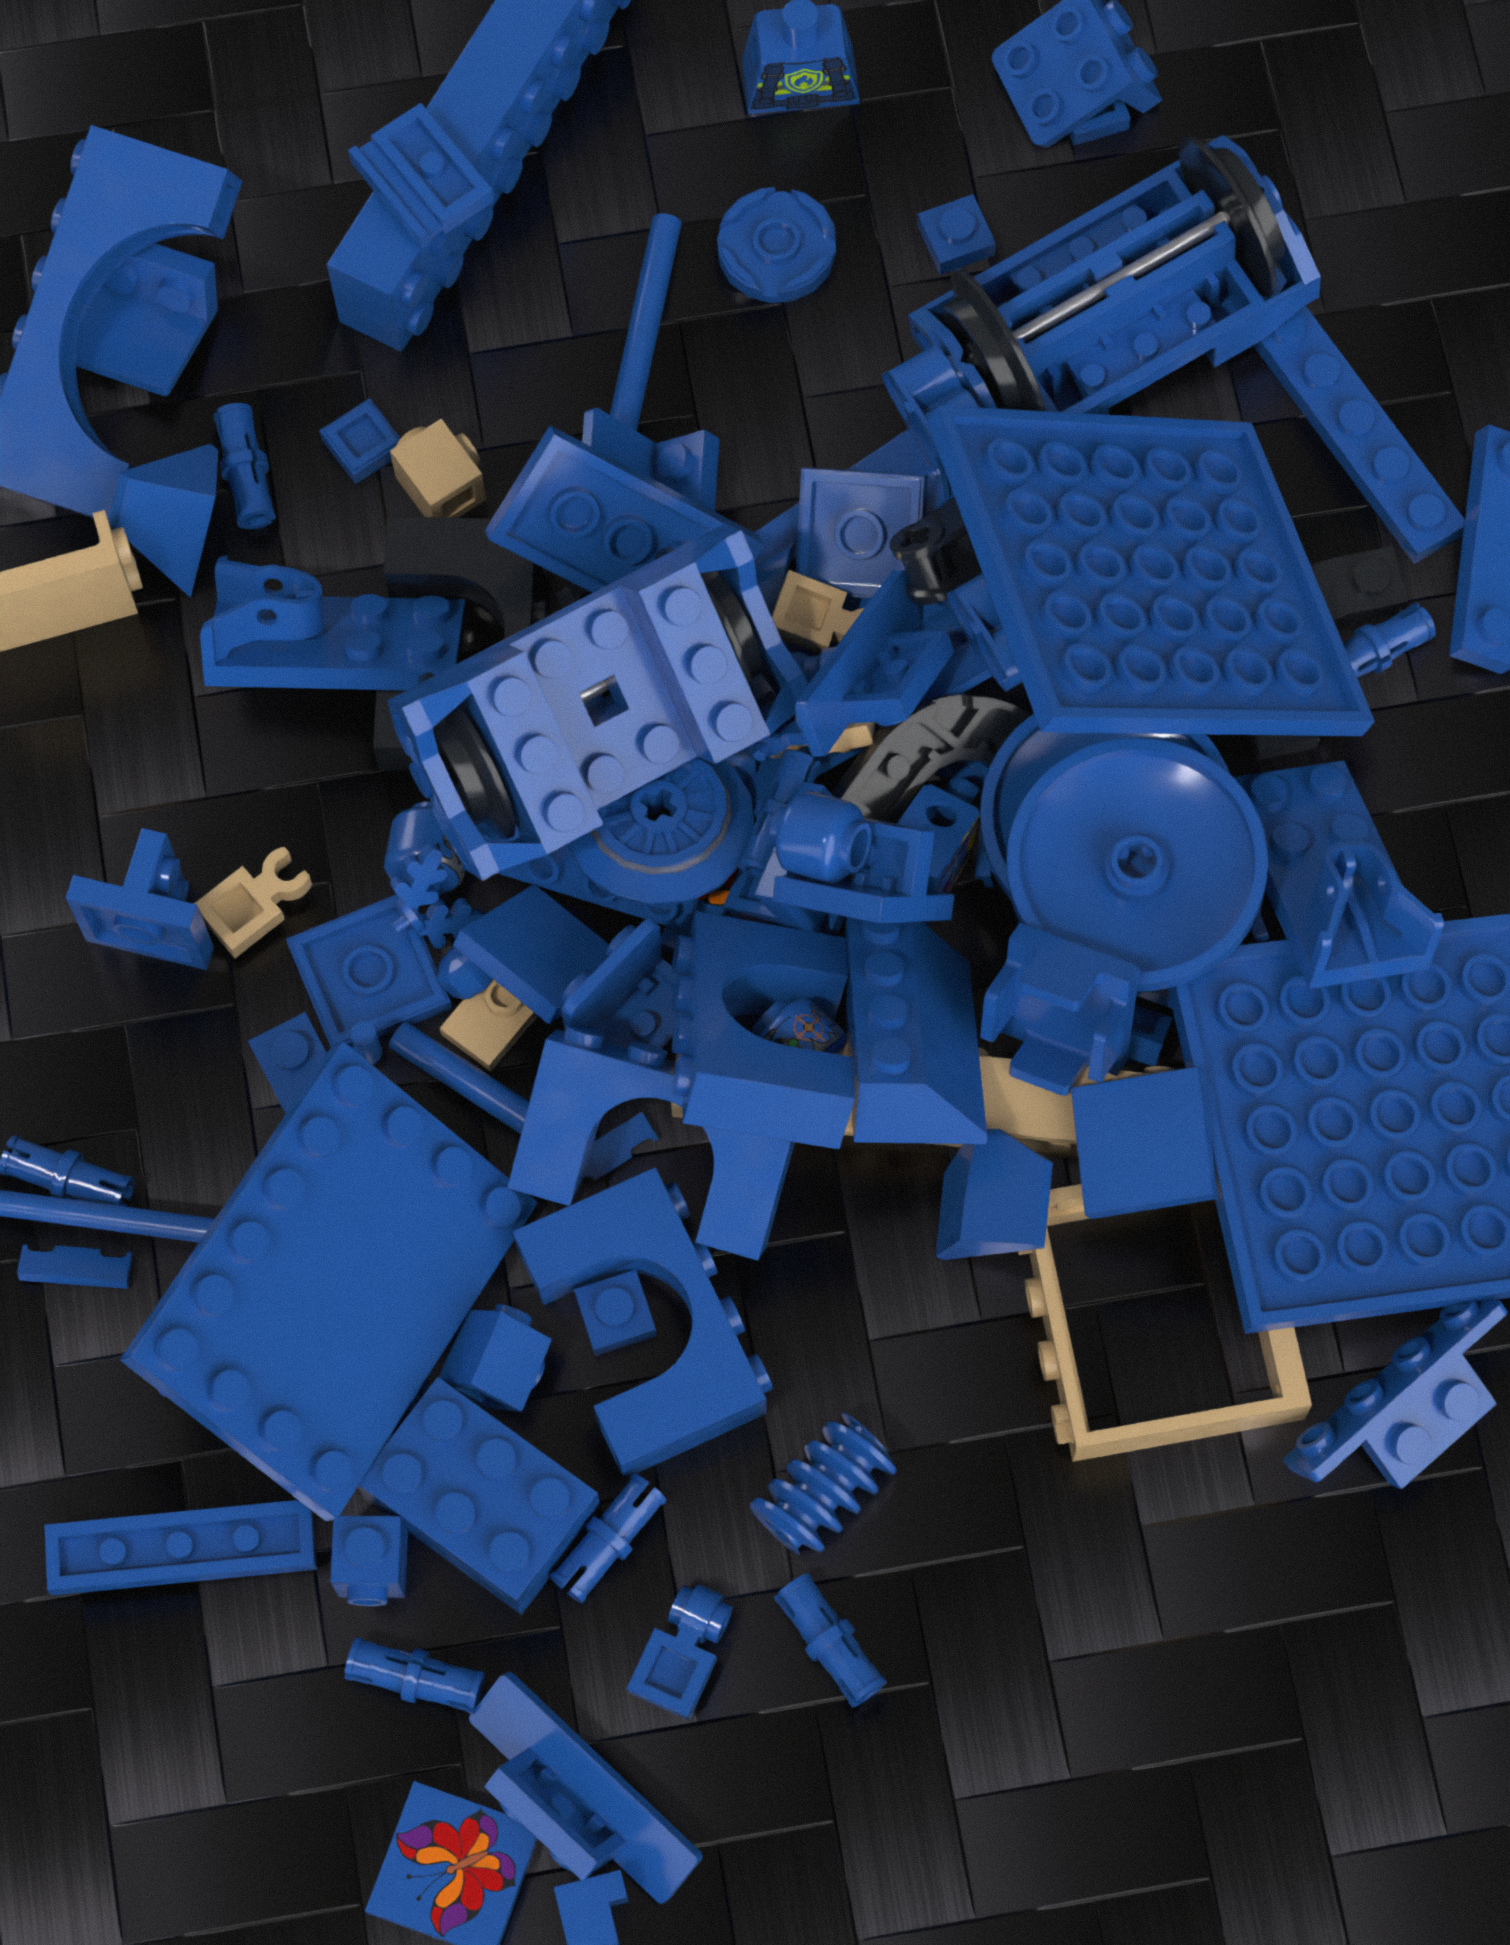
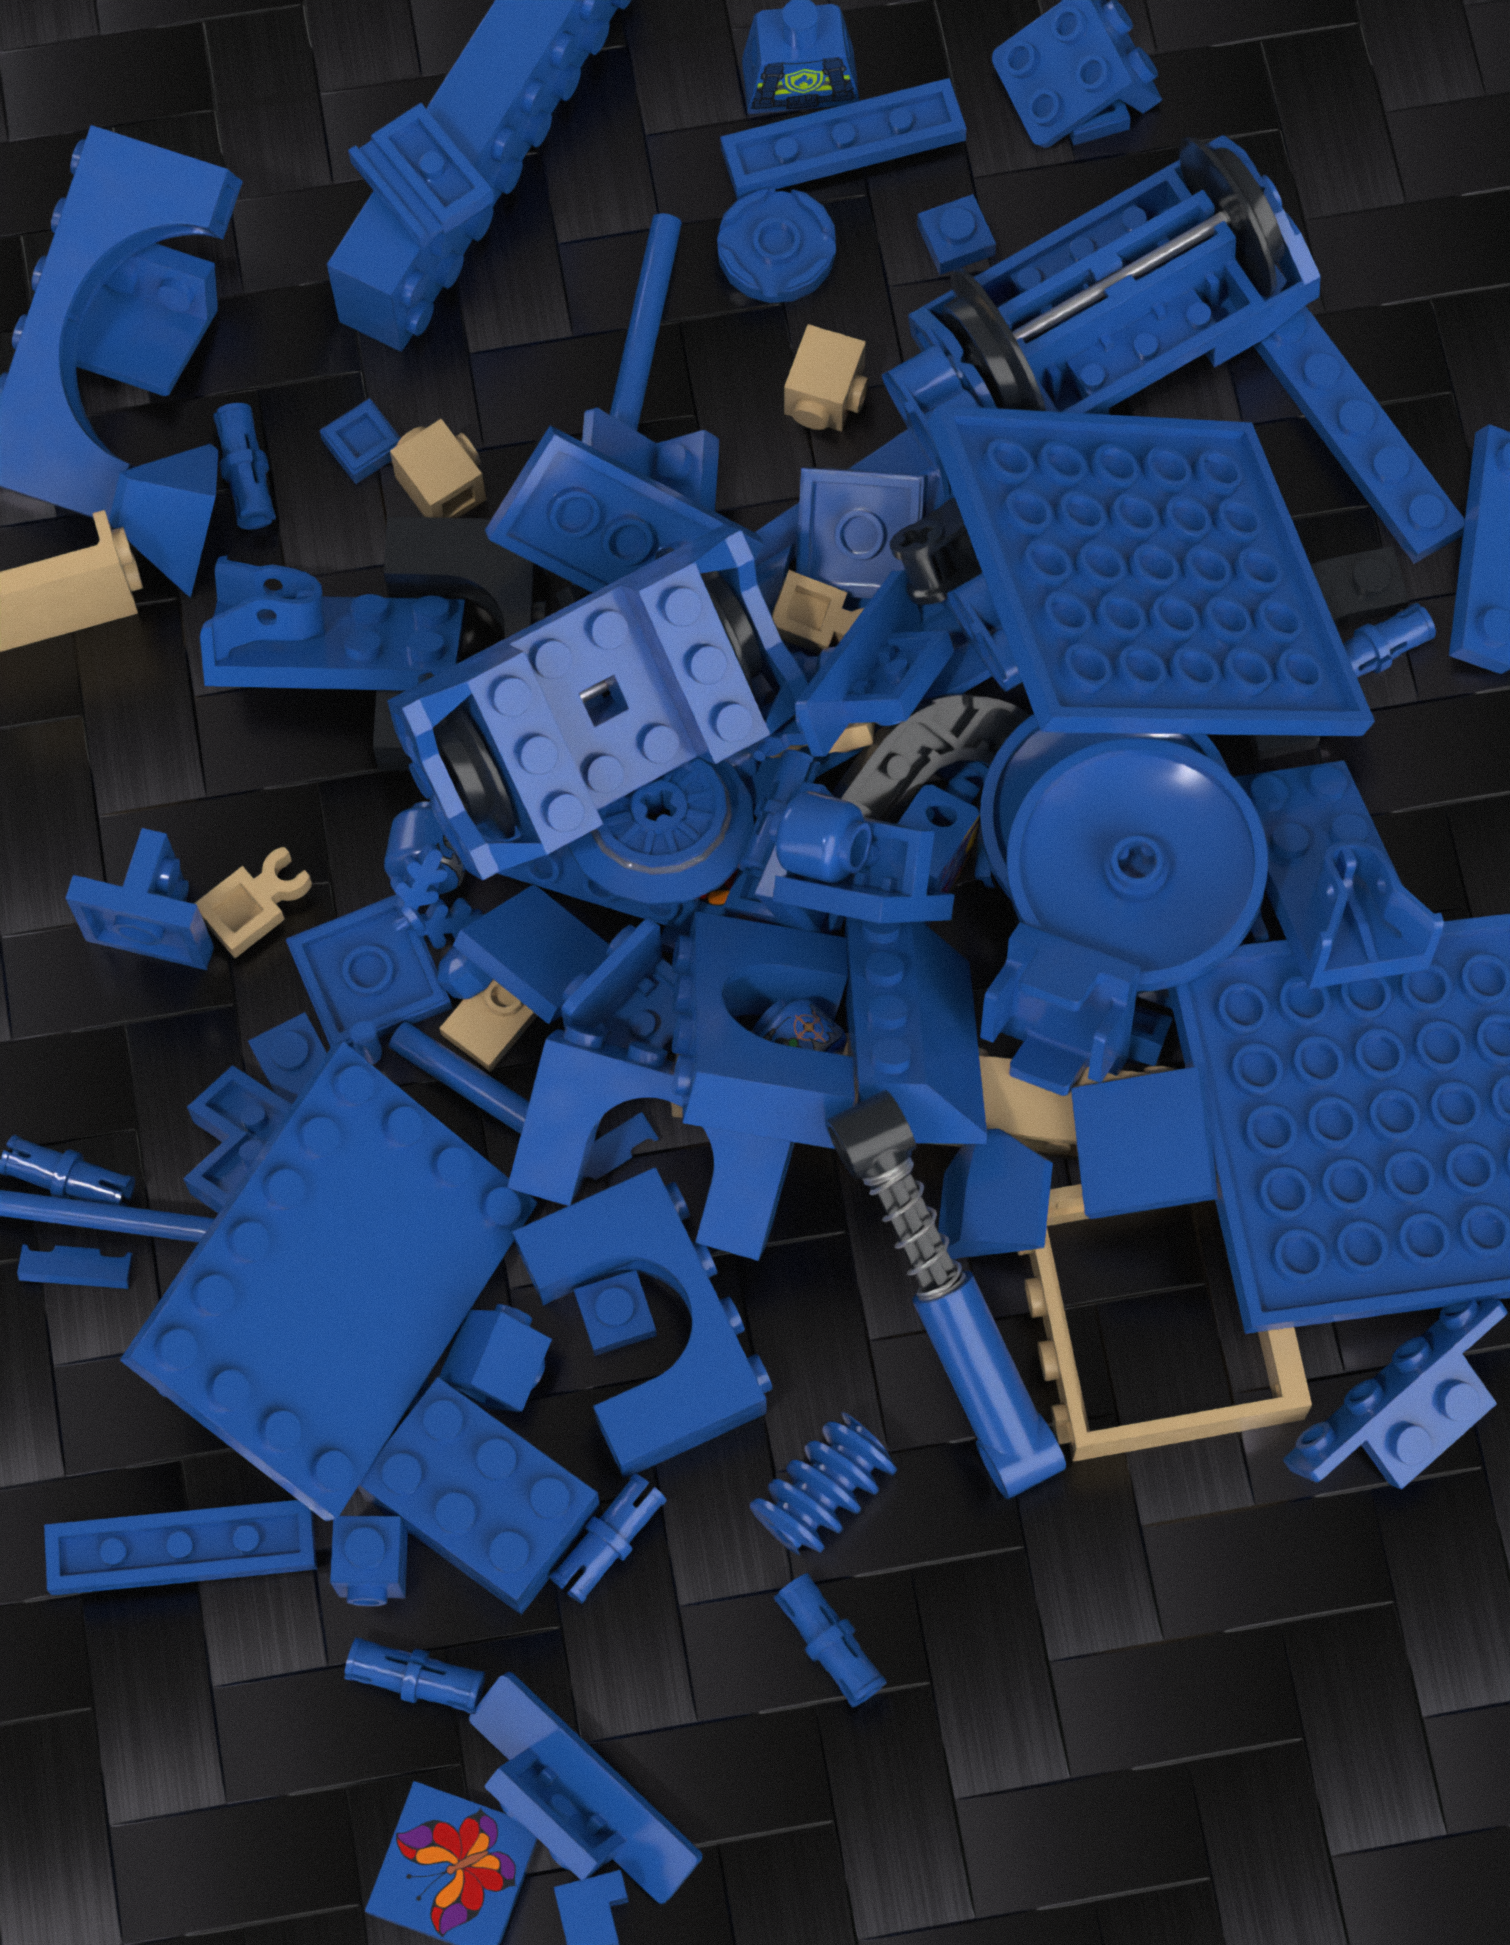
(243, 1119): none -> blue plate
(674, 1668): blue plate -> none
(826, 379): none -> tan brick
(843, 138): none -> blue plate
(1011, 1434): none -> piece

